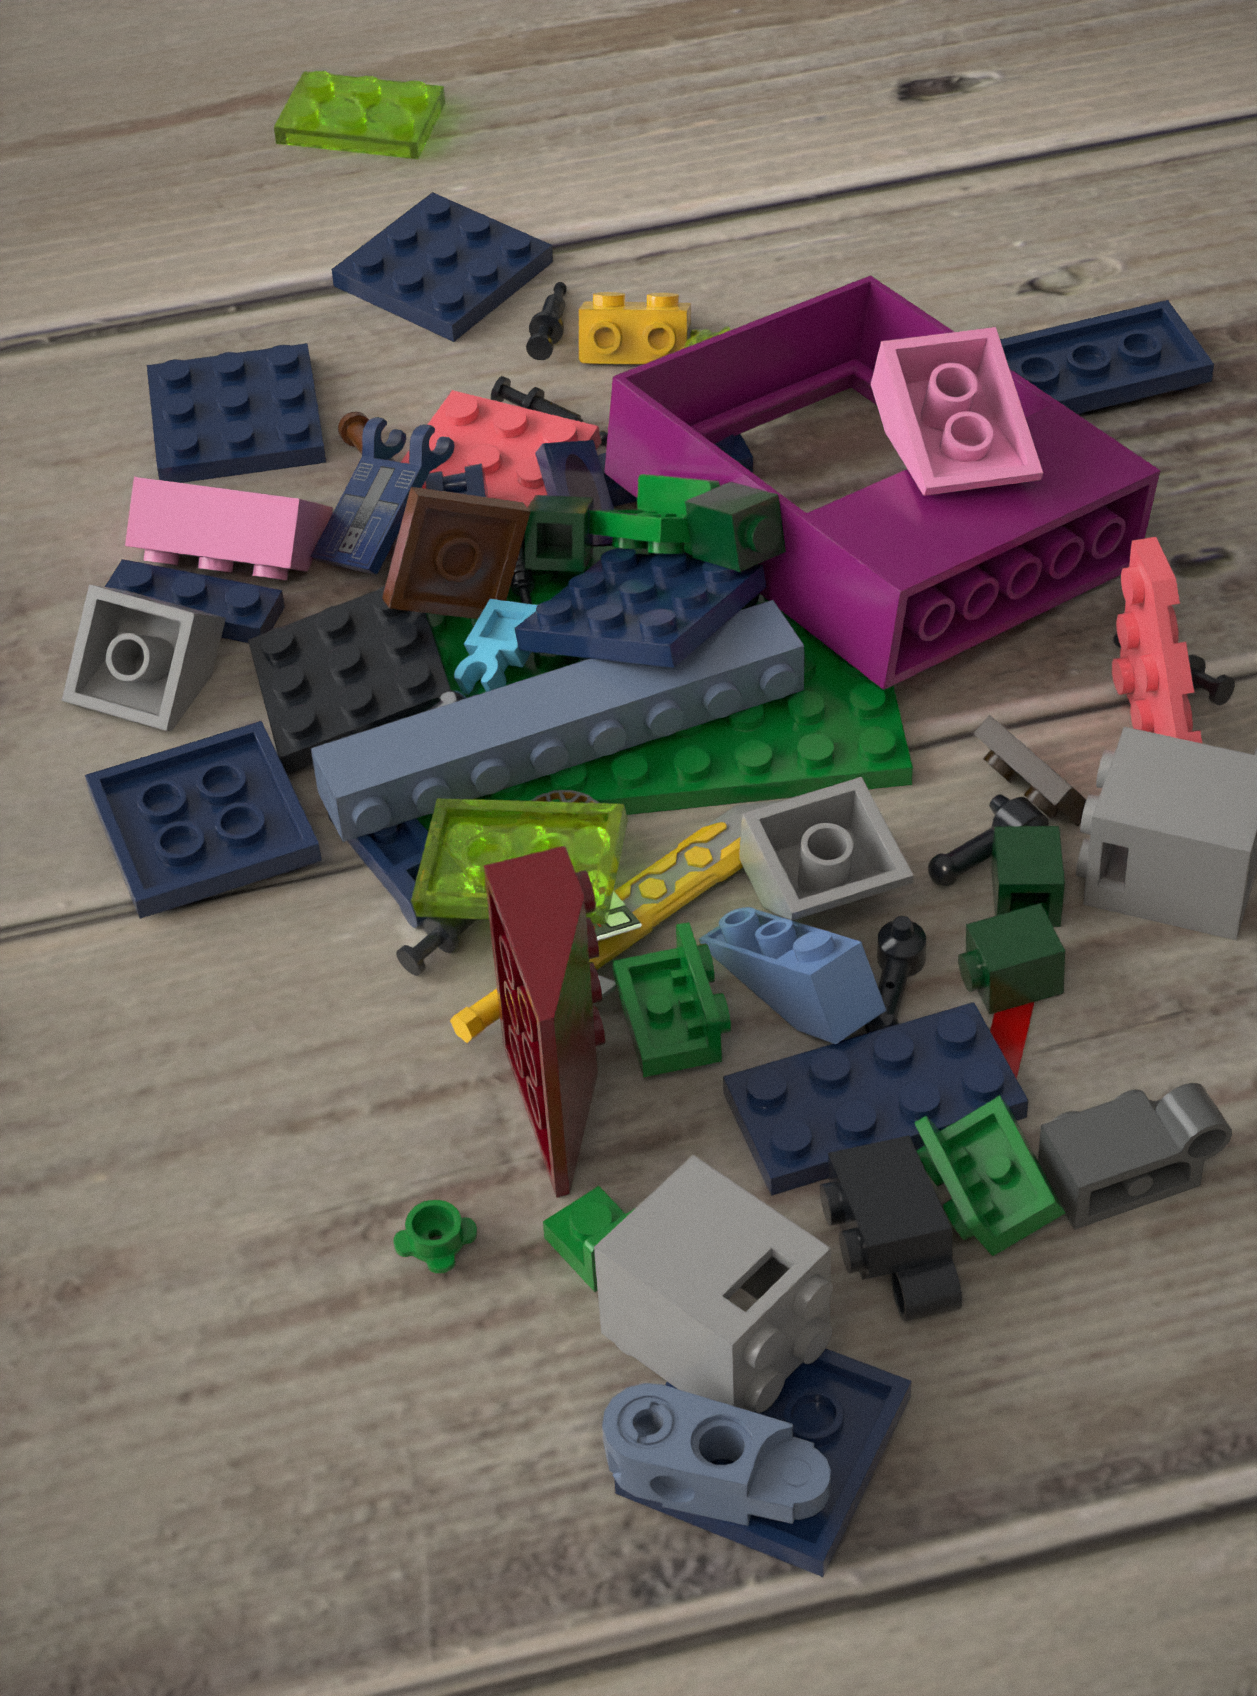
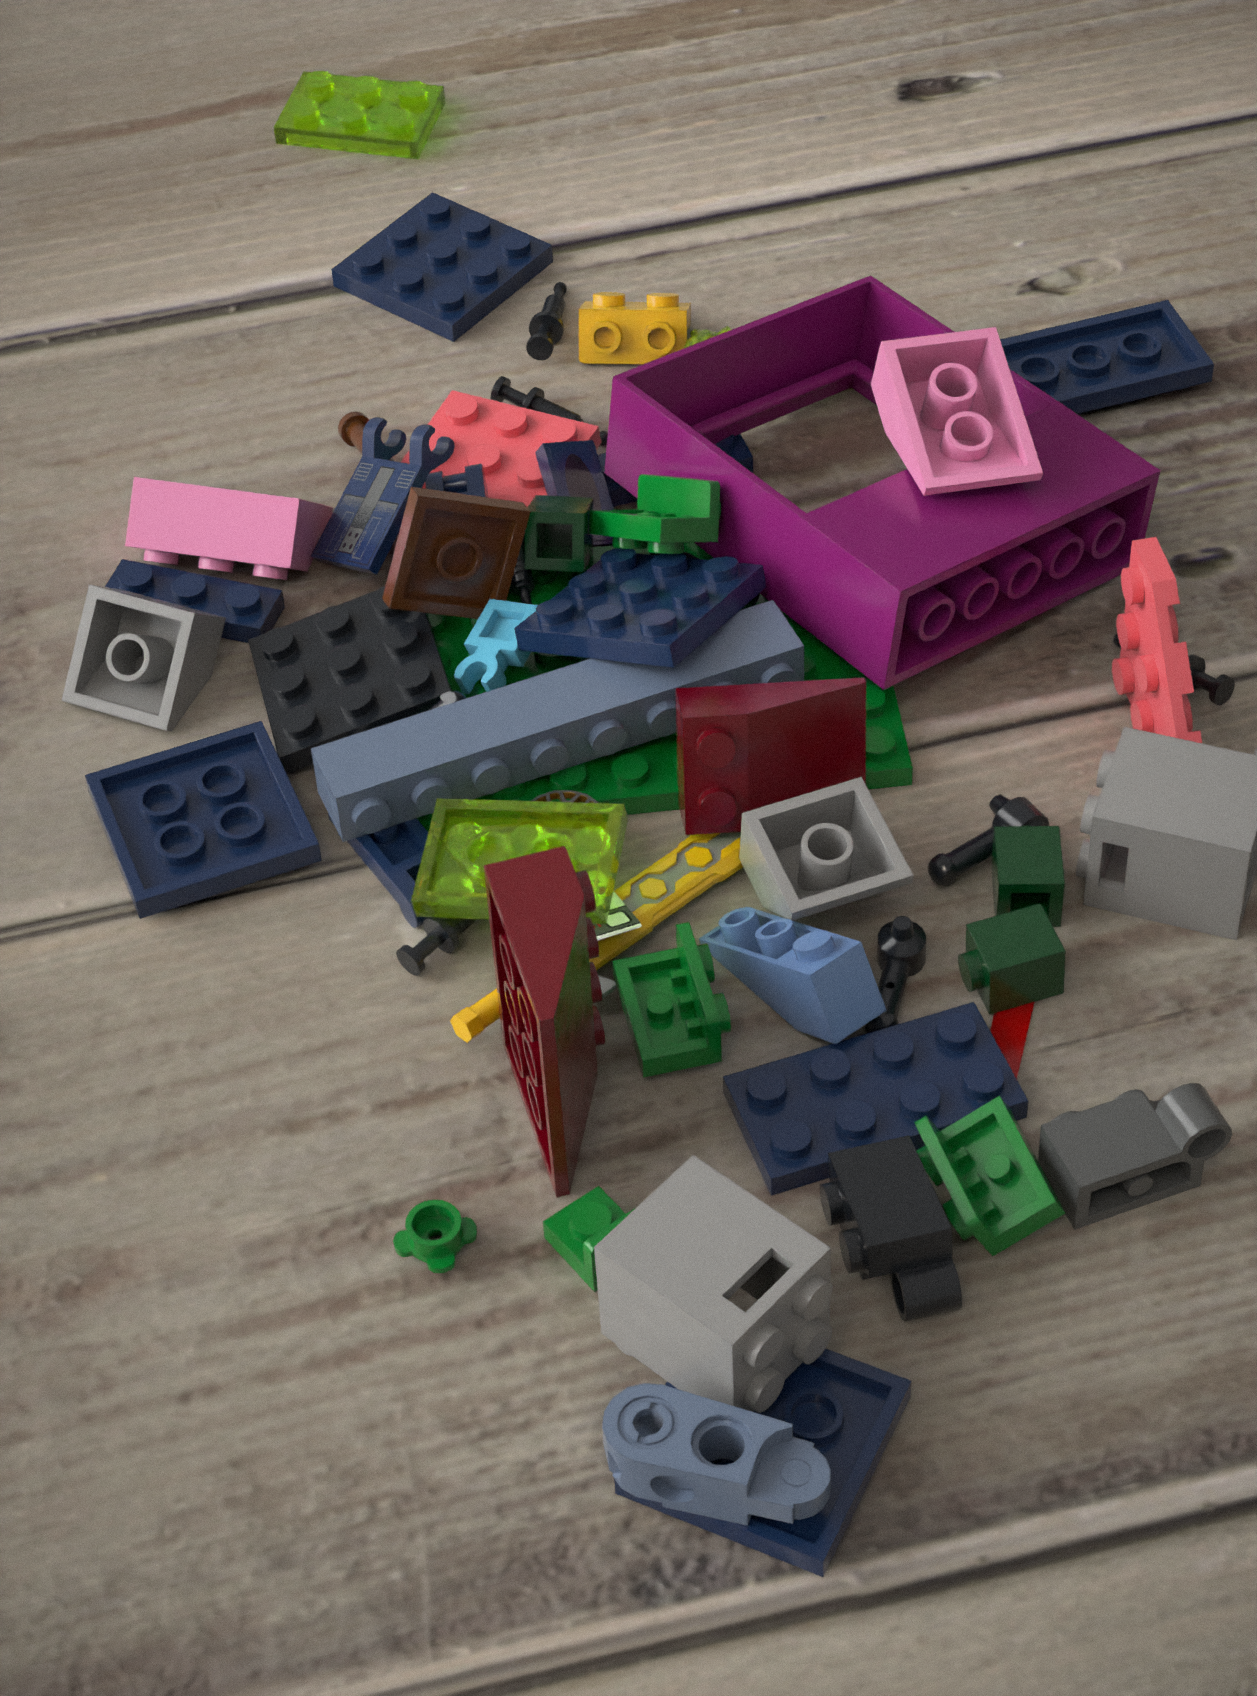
(235, 414): dark blue plate -> none
(735, 526): dark green brick -> none
(764, 746): none -> dark red slope
(1013, 758): plate -> none

